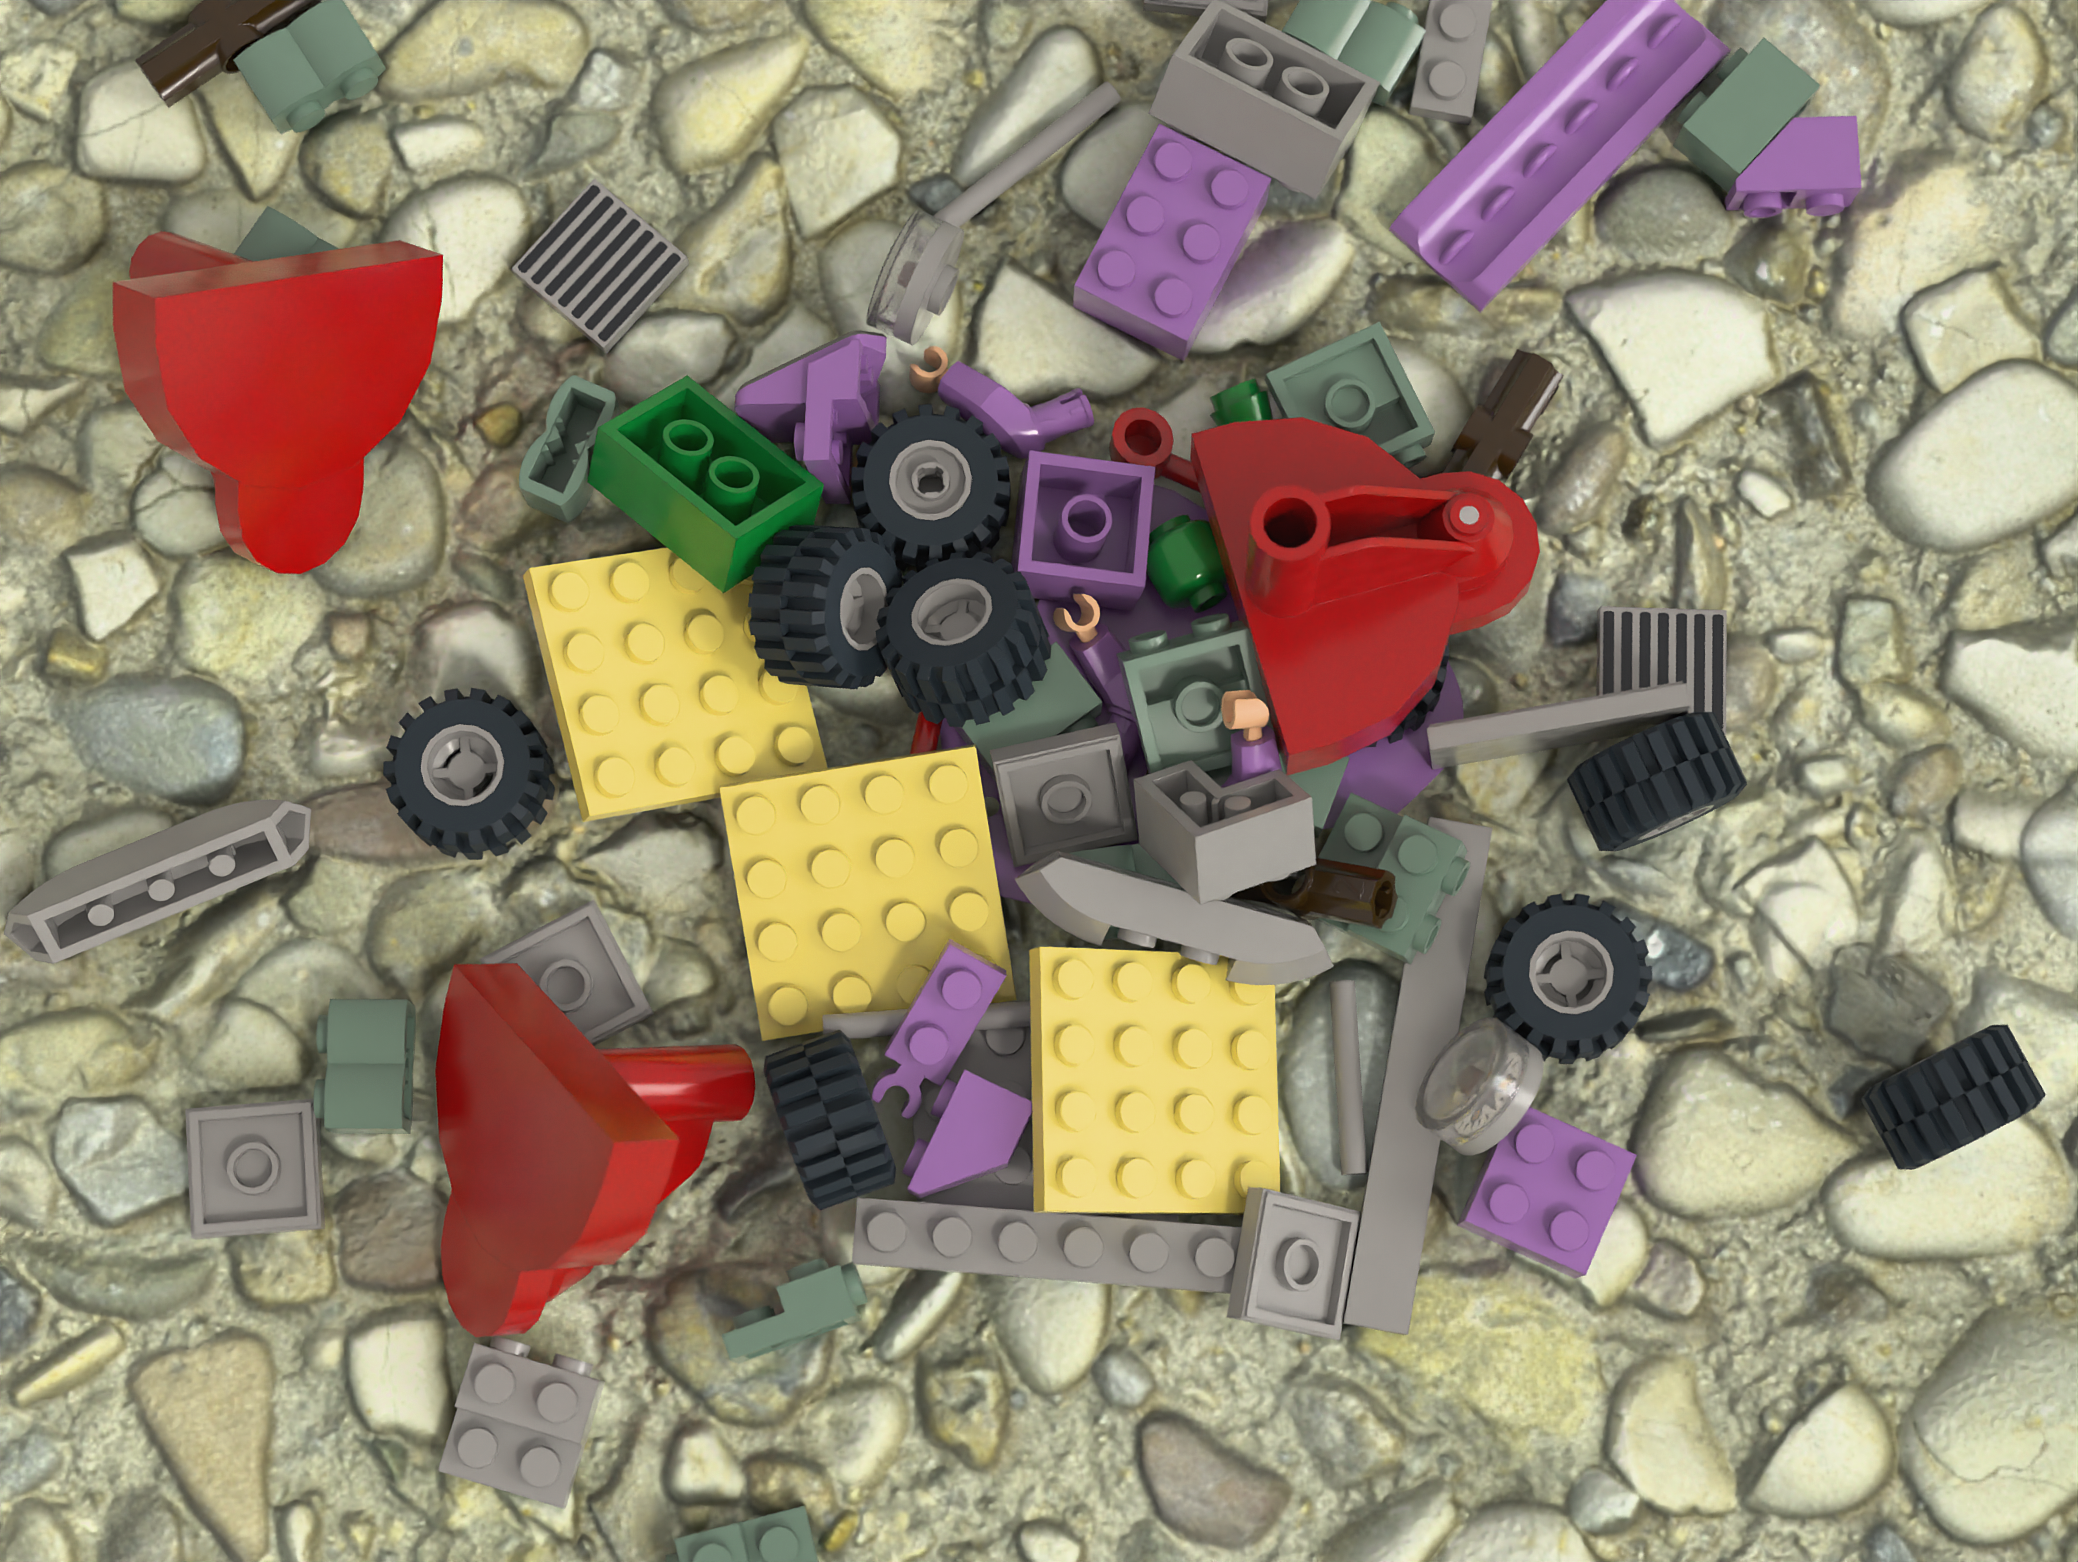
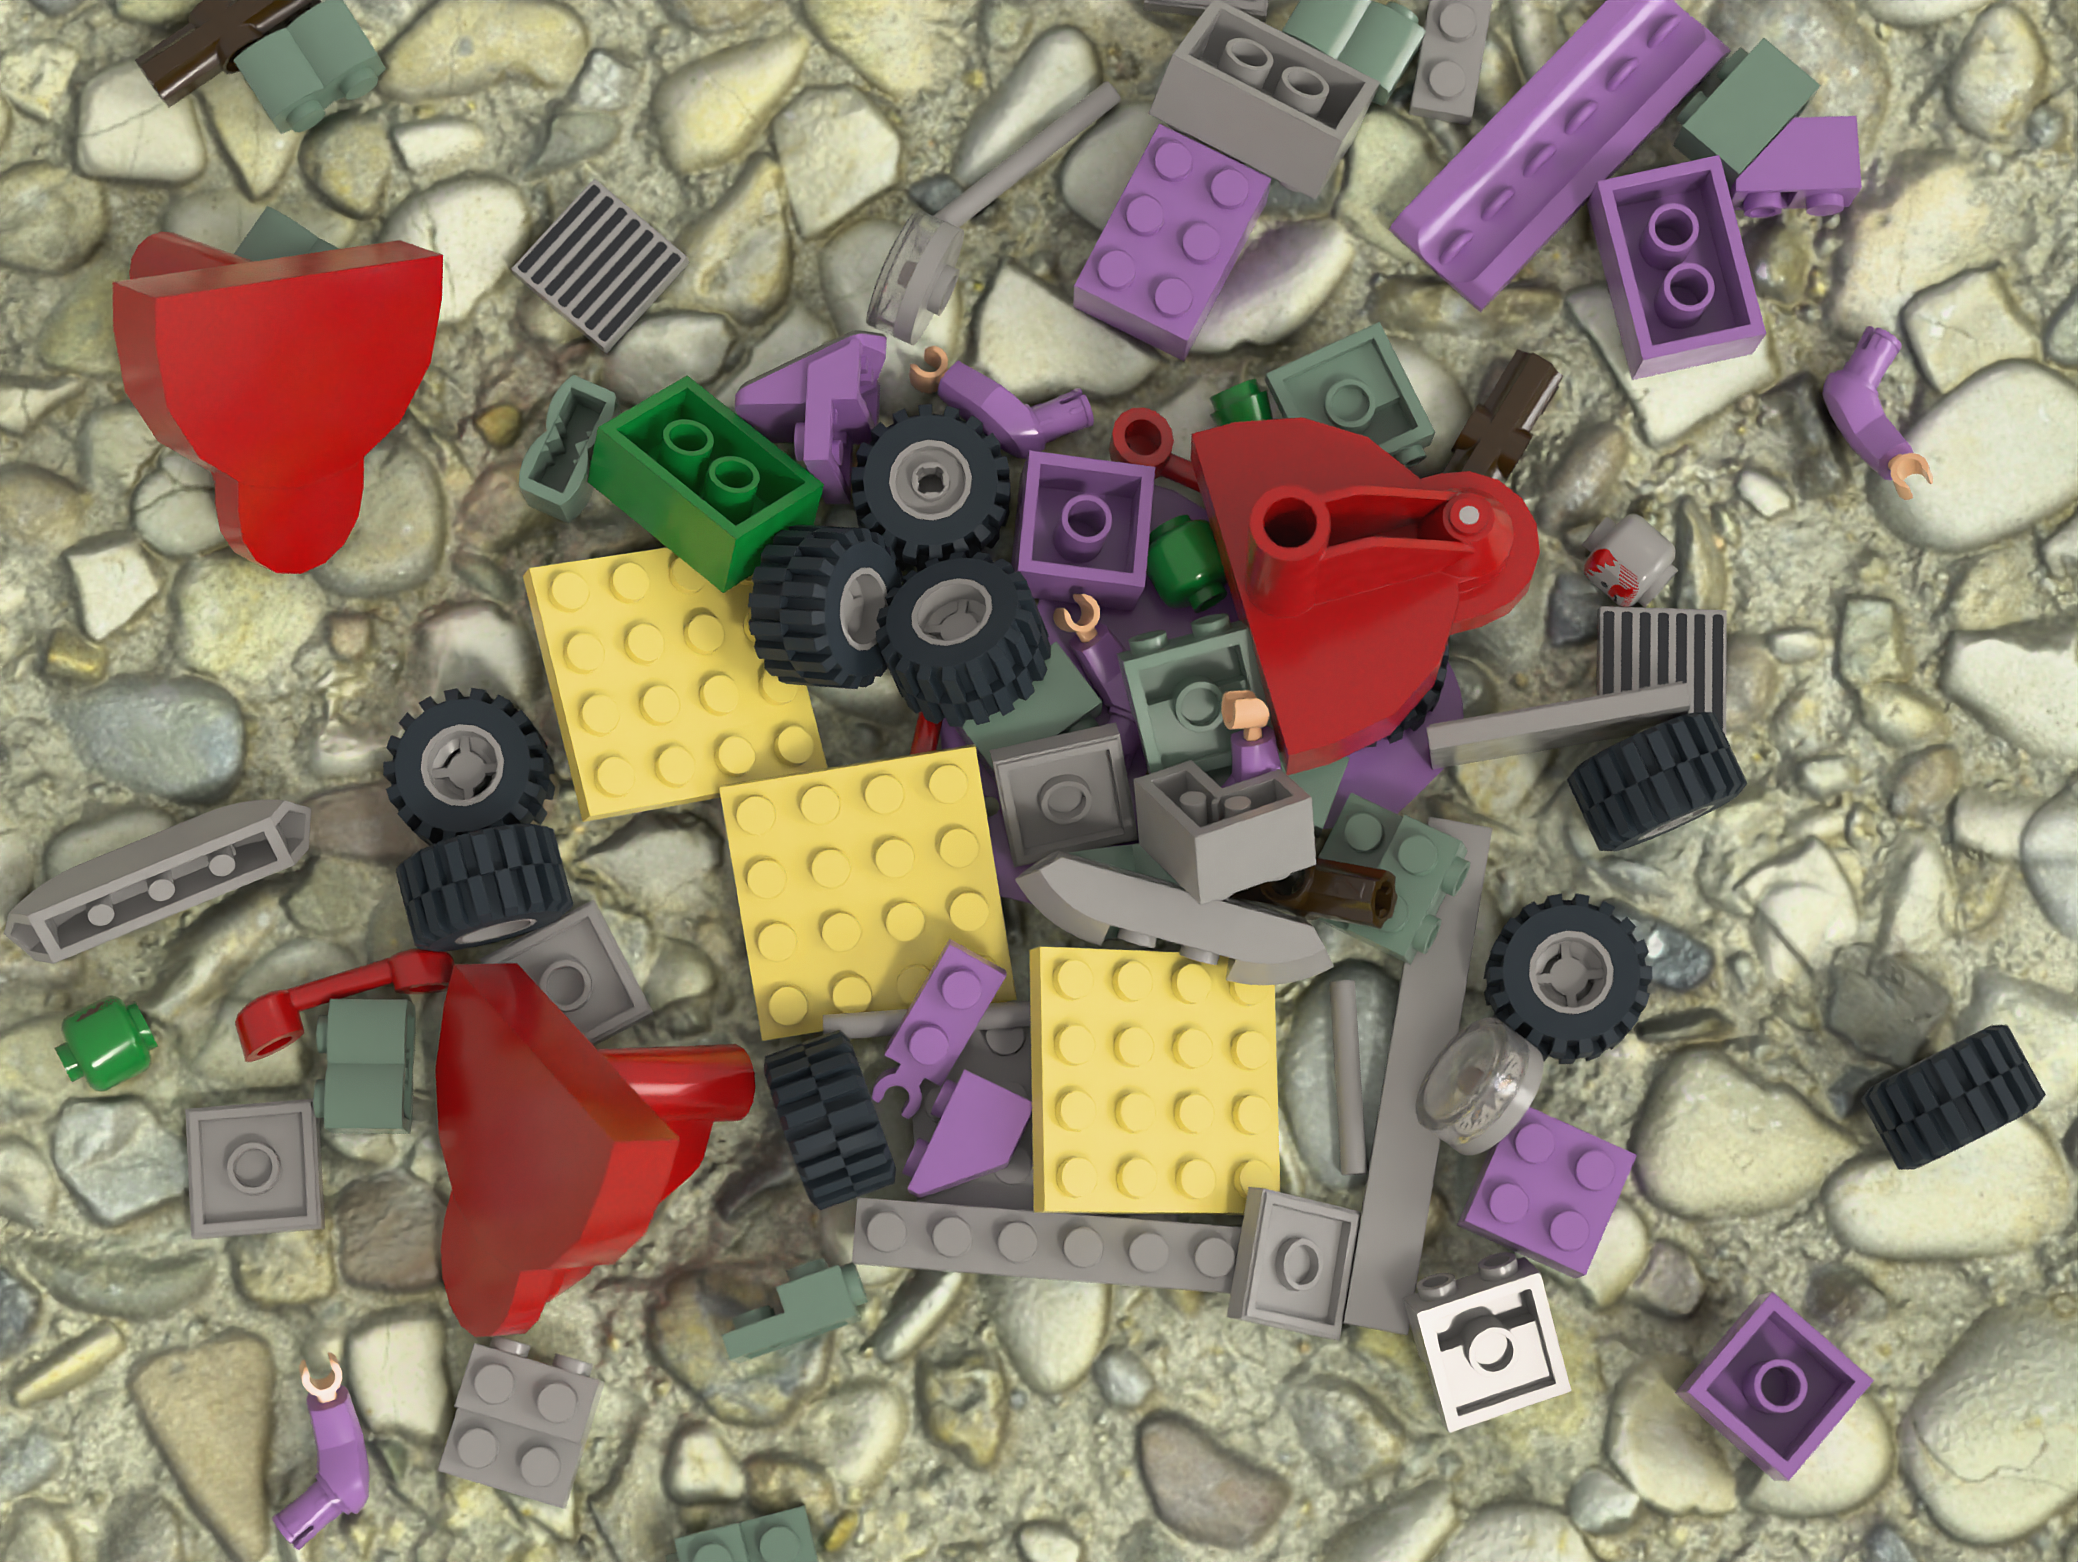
(106, 1043): none -> green head
(274, 1017): none -> red piece
(341, 1460): none -> medium lavender arm
(484, 887): none -> black wheel
(1487, 1340): none -> plate
(1629, 560): none -> light grey head
(1676, 267): none -> medium lavender brick
(1774, 1386): none -> medium lavender brick
(1860, 415): none -> medium lavender arm

